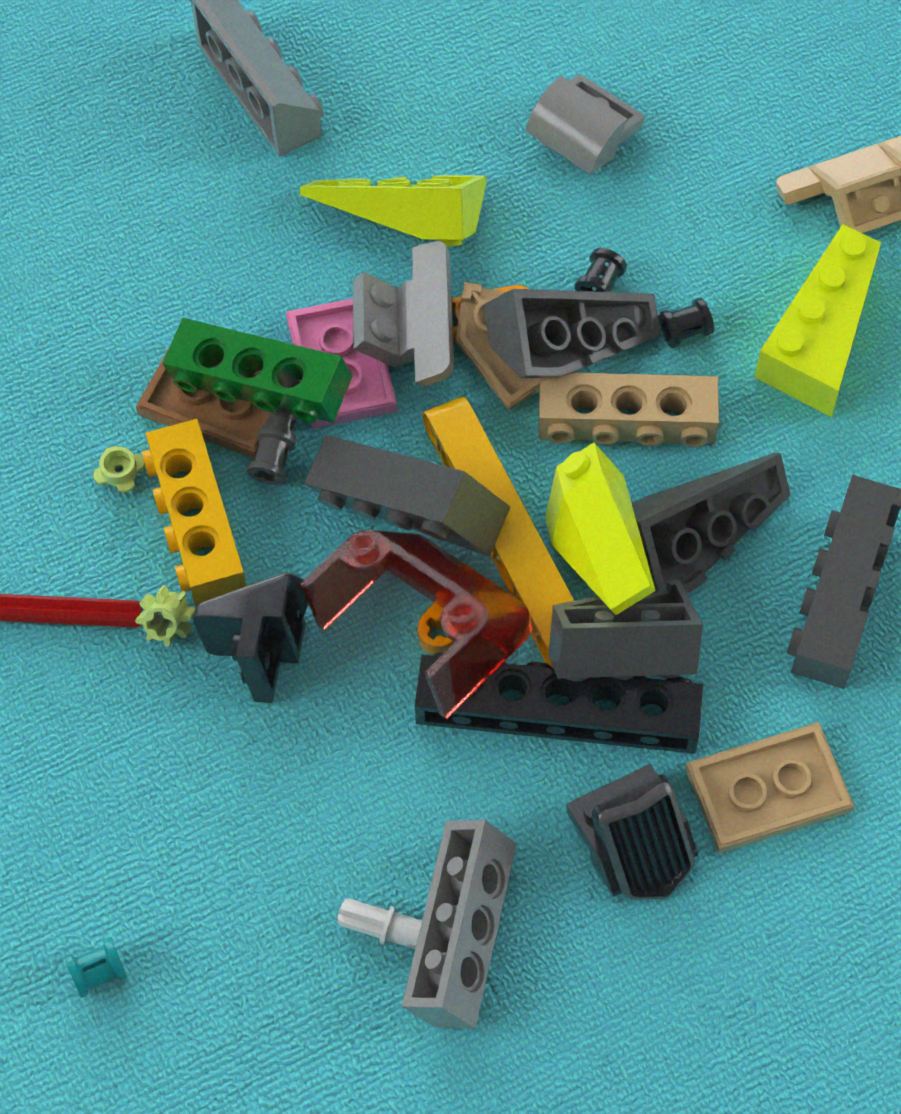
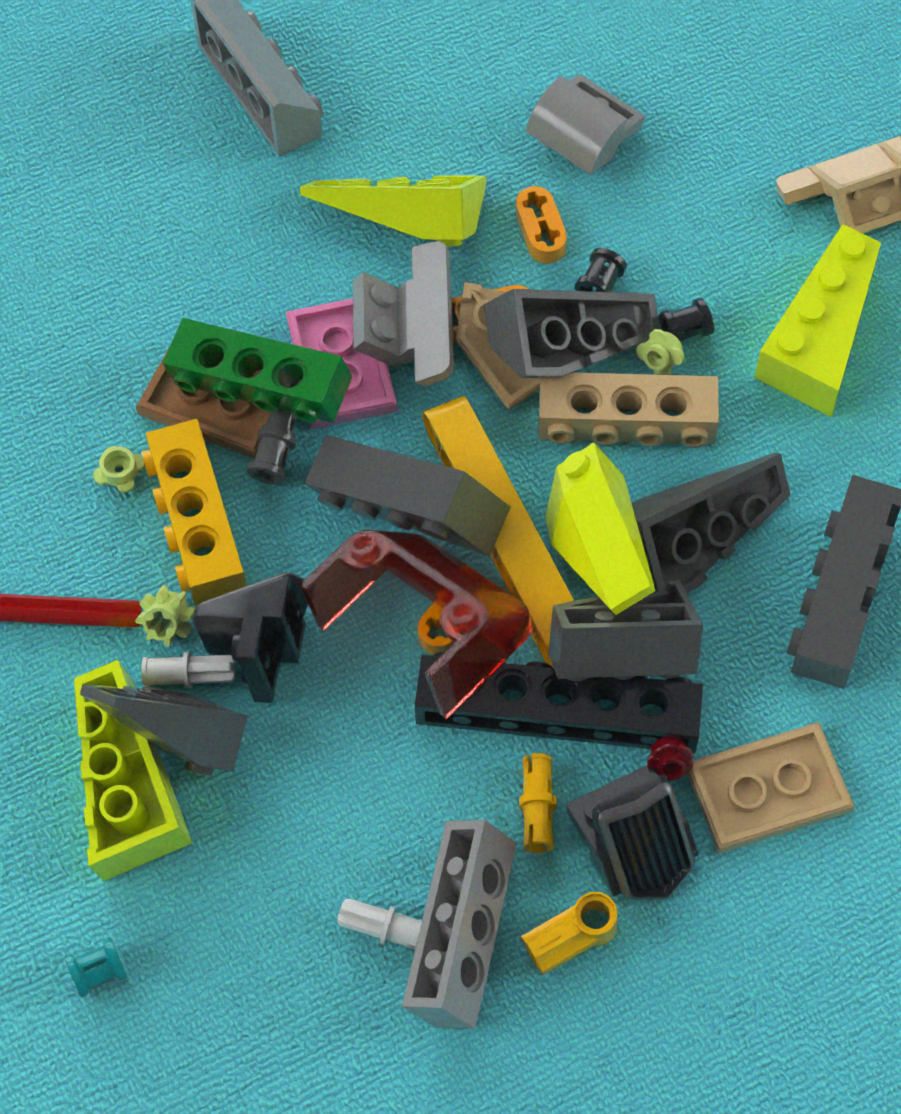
(127, 788): none -> neon yellow wedge
(176, 723): none -> dark grey wedge
(188, 670): none -> white axle
(537, 803): none -> yellow pin
(548, 222): none -> light orange beam
(567, 935): none -> yellow piece
(661, 352): none -> yellowish green plate
(670, 757): none -> dark red plate

